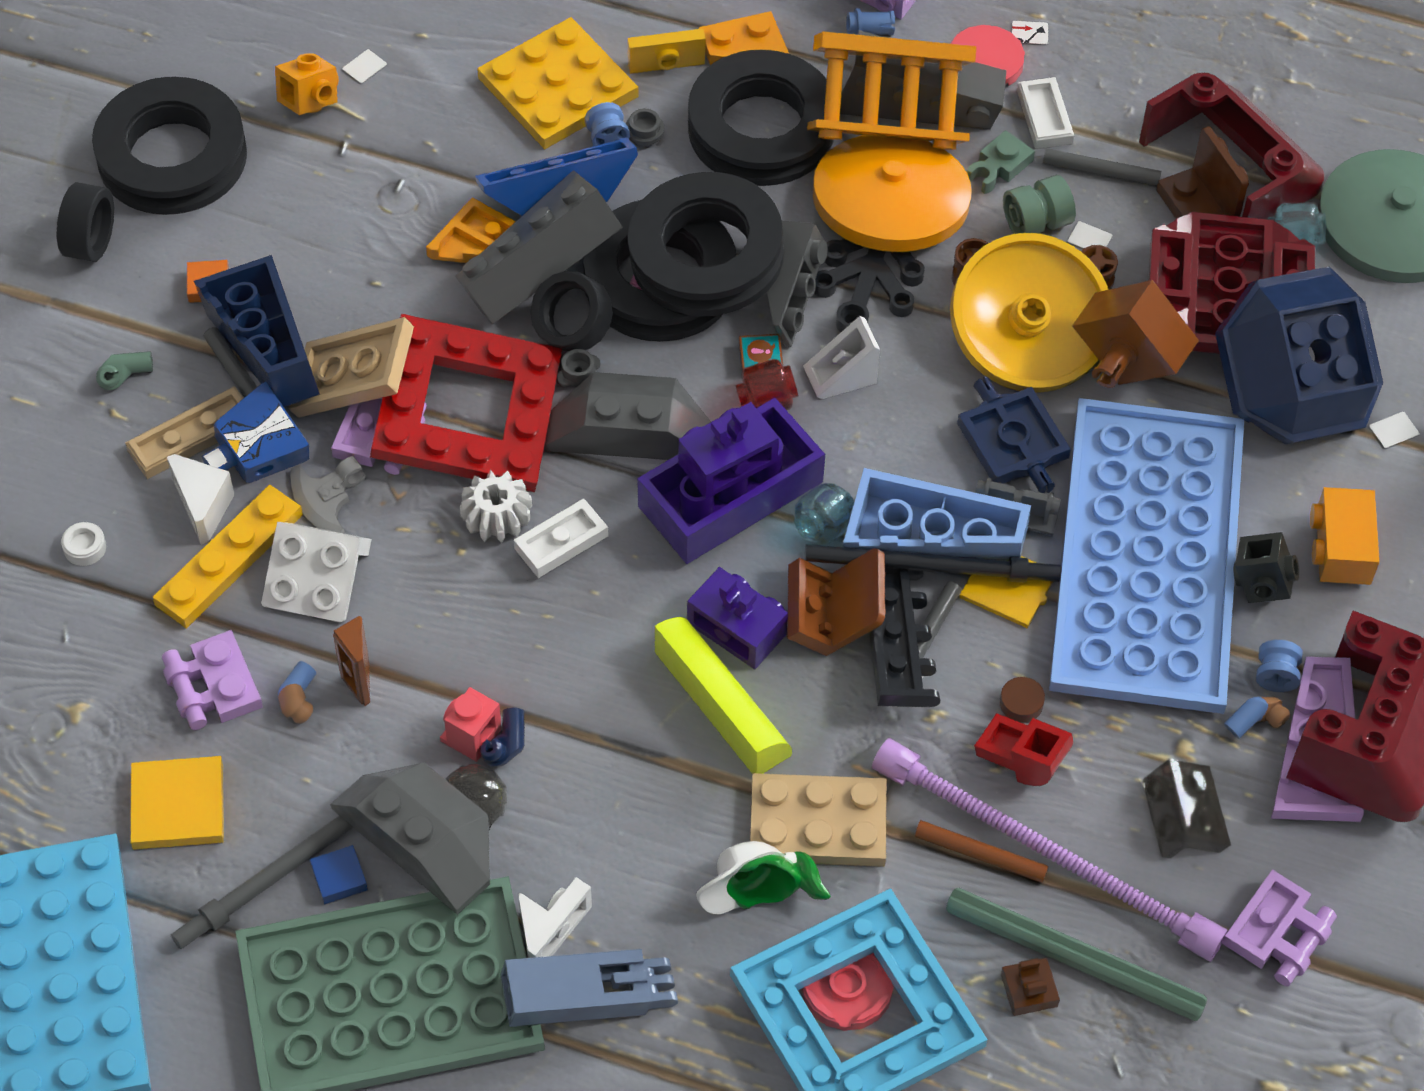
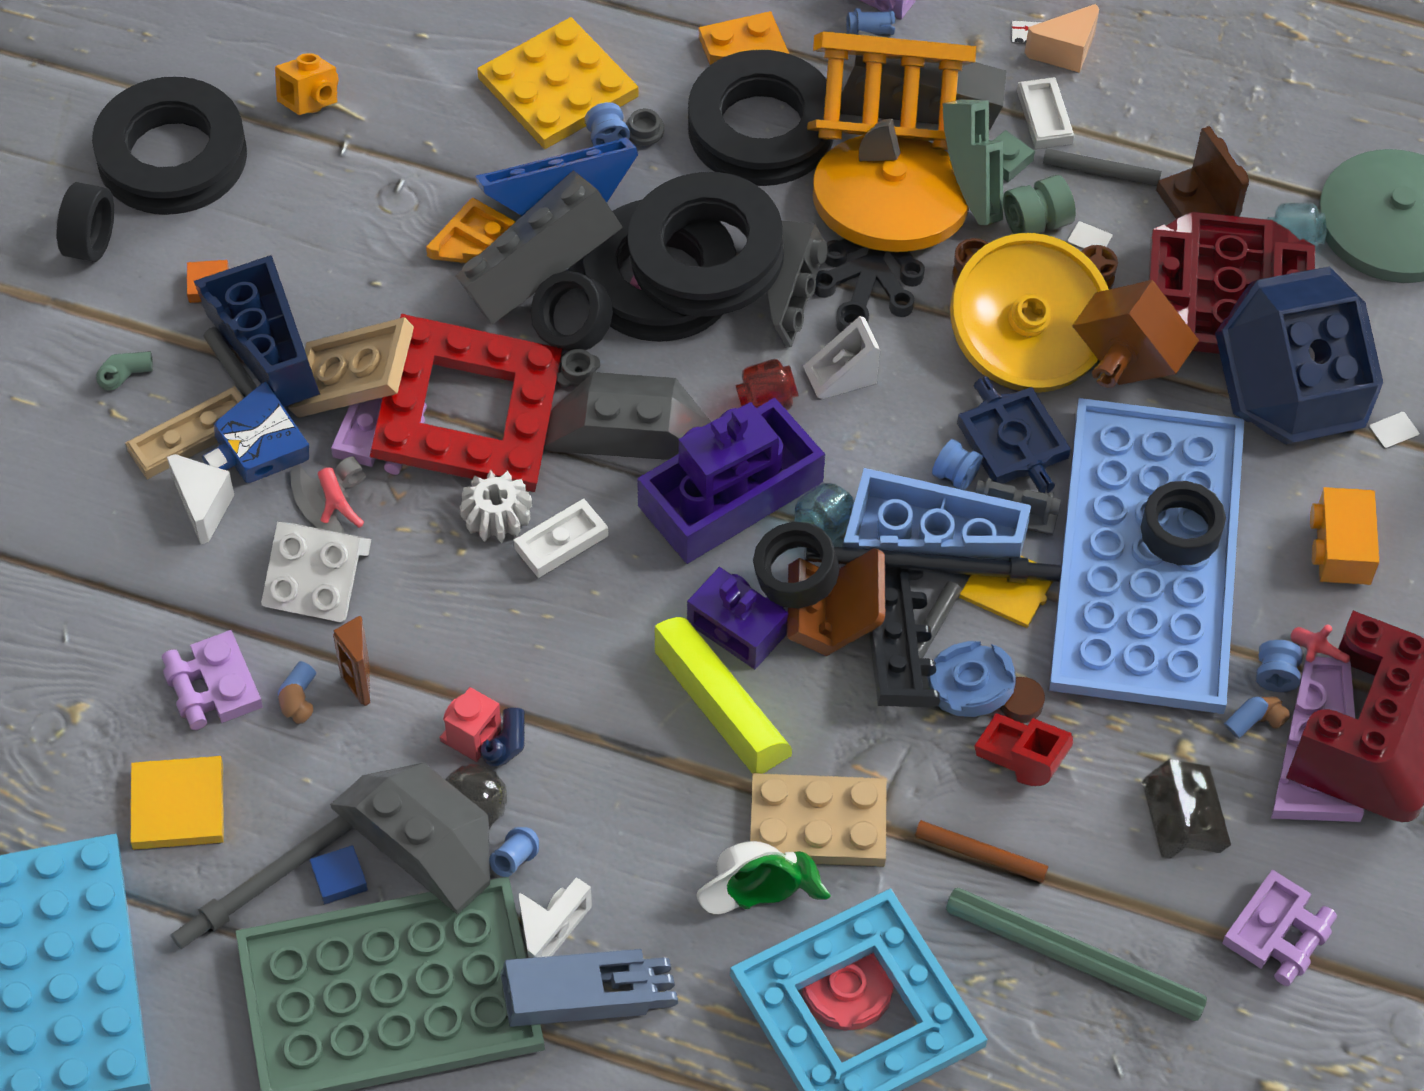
(83, 544): white tile -> none
(226, 557): yellow plate -> none
(335, 498): none -> coral bar
(364, 66): white sticker -> none
(519, 846): none -> medium blue pin
(666, 51): yellow plate -> none
(759, 348): tile -> none
(788, 537): none -> black tyre
(880, 143): none -> dark grey tile
(957, 464): none -> medium blue wheel
(973, 678): none -> medium blue tile
(975, 158): none -> sand green slope
(995, 48): coral tile -> none
(1030, 986): reddish brown tile -> none
(1063, 39): none -> light nougat slope
(1188, 496): none -> black tyre
(1196, 932): lavender hose -> none
(1265, 568): pearl dark grey brick -> none
(1292, 171): dark red windscreen -> none
(1317, 643): none -> coral bar

